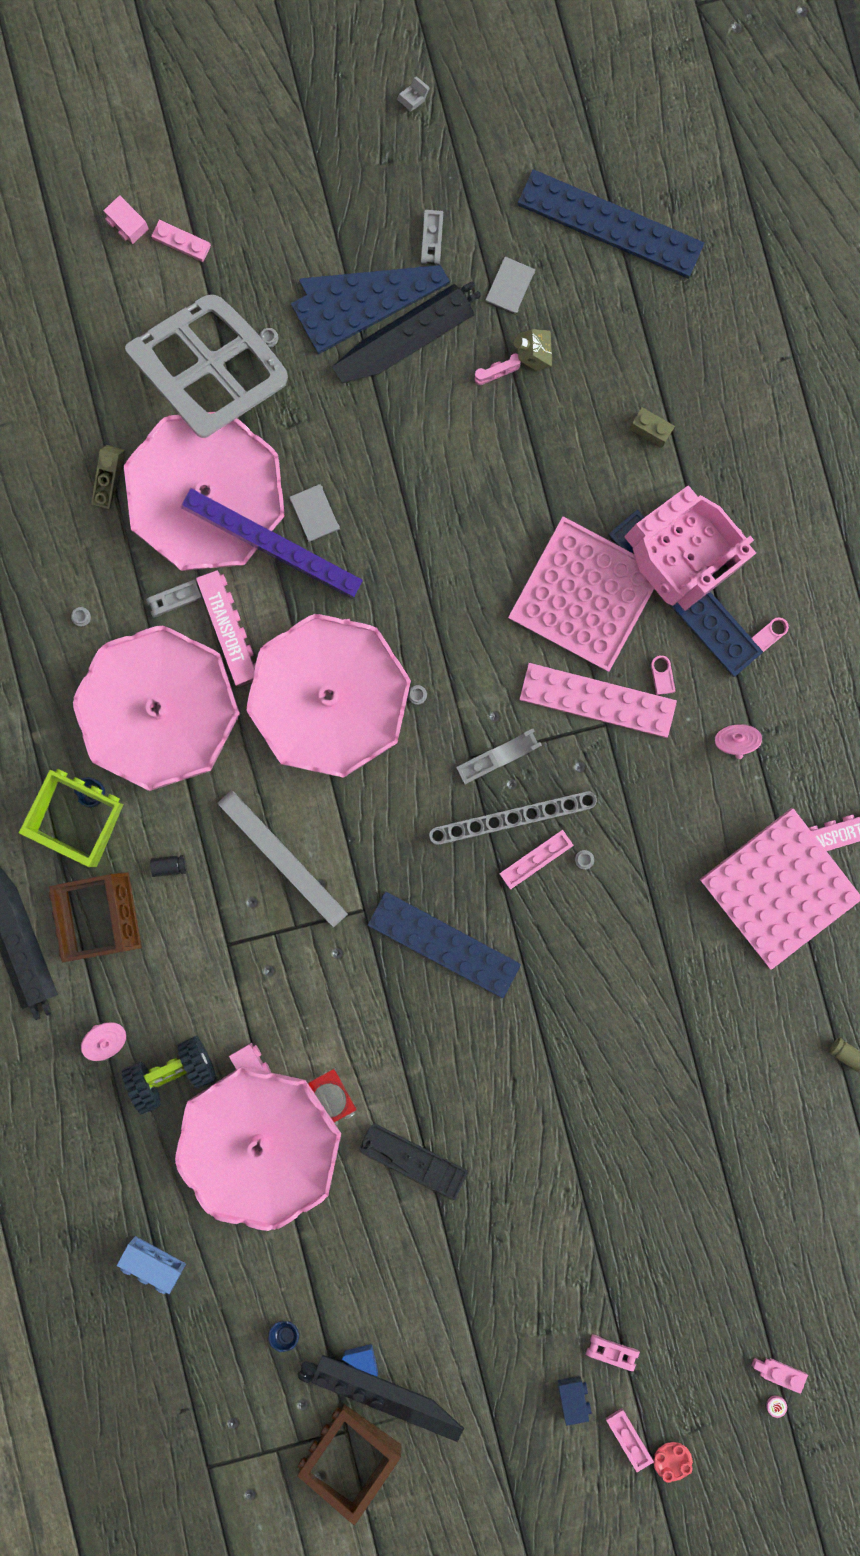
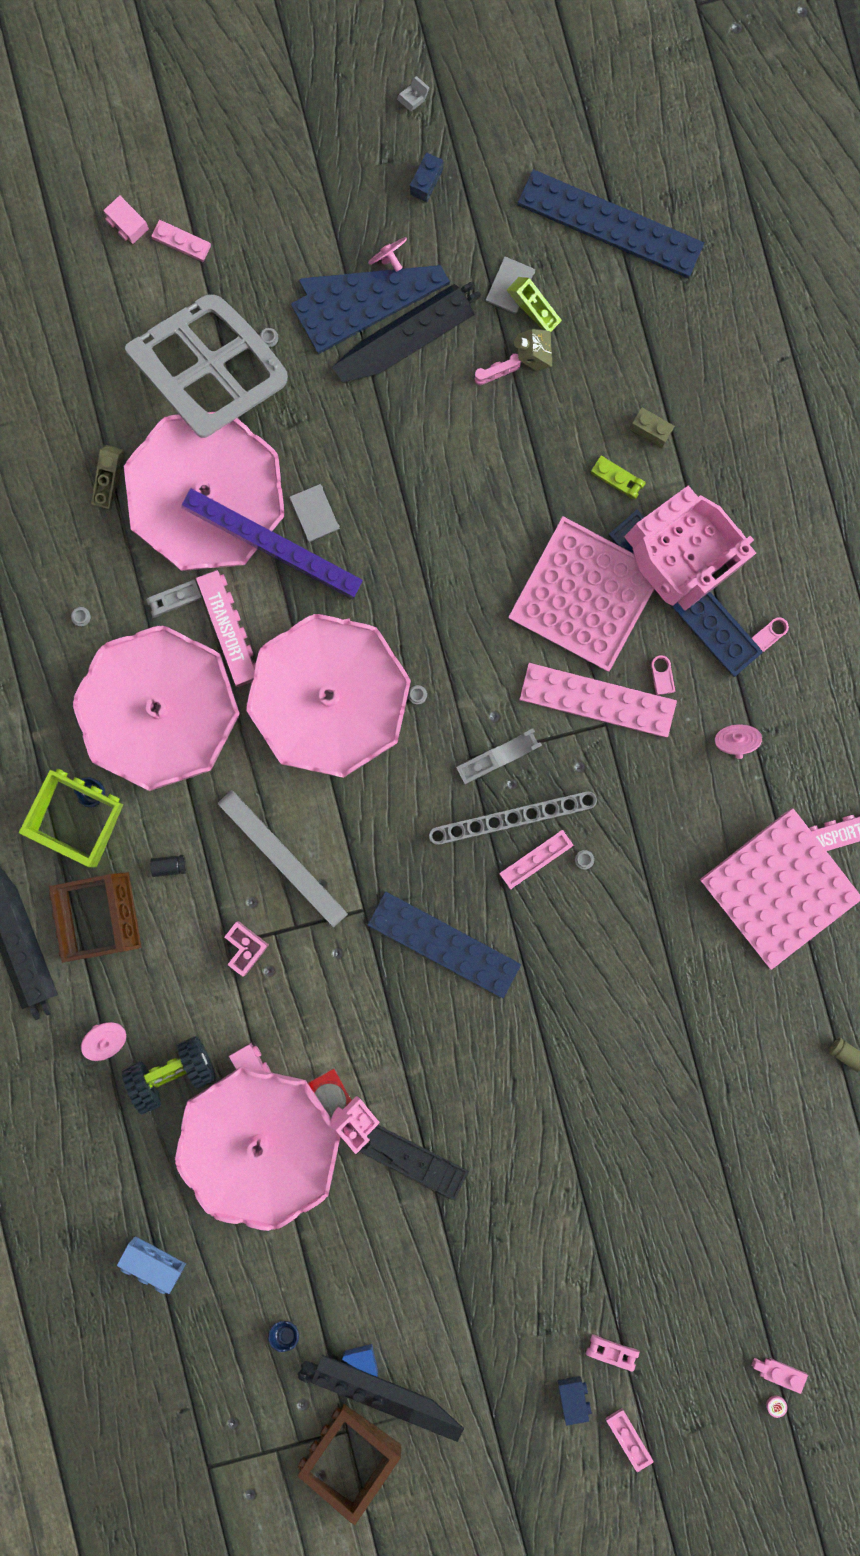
(249, 946): none -> bright pink brick
(354, 1124): none -> bright pink brick
(388, 252): none -> bright pink shield
(426, 177): none -> dark blue brick
(432, 236): light grey plate -> none
(533, 303): none -> lime slope
(617, 477): none -> lime plate
(673, 1461): coral dish -> none

